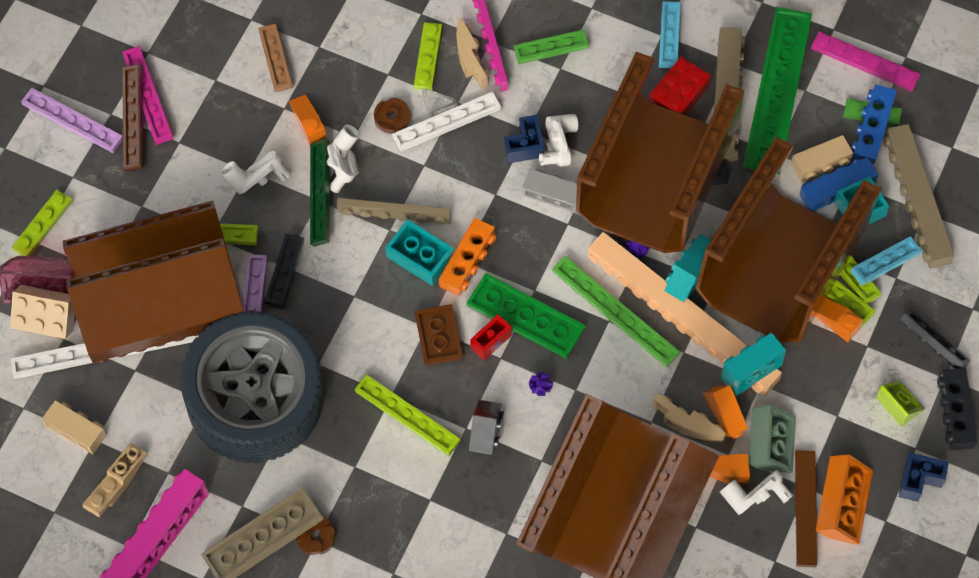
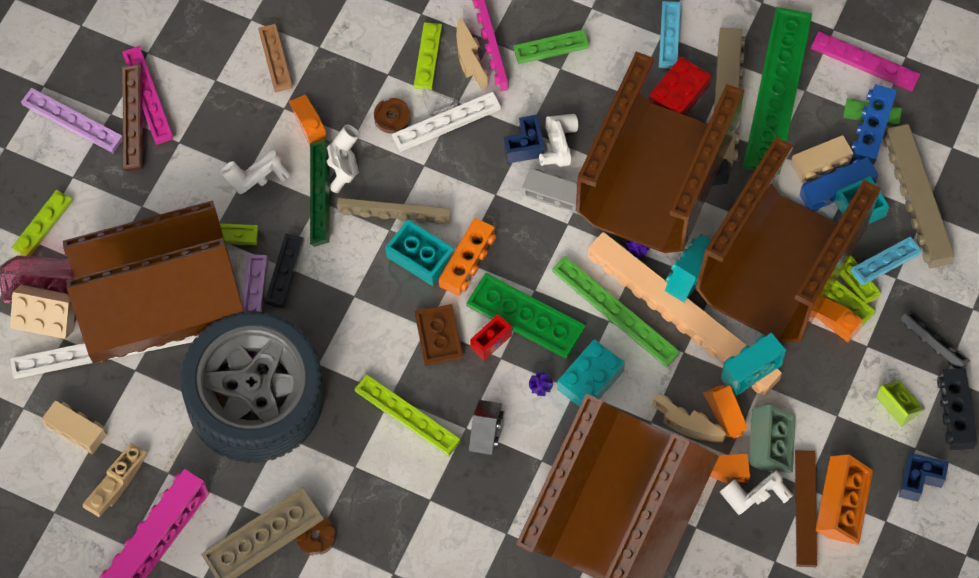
(591, 373): none -> teal brick

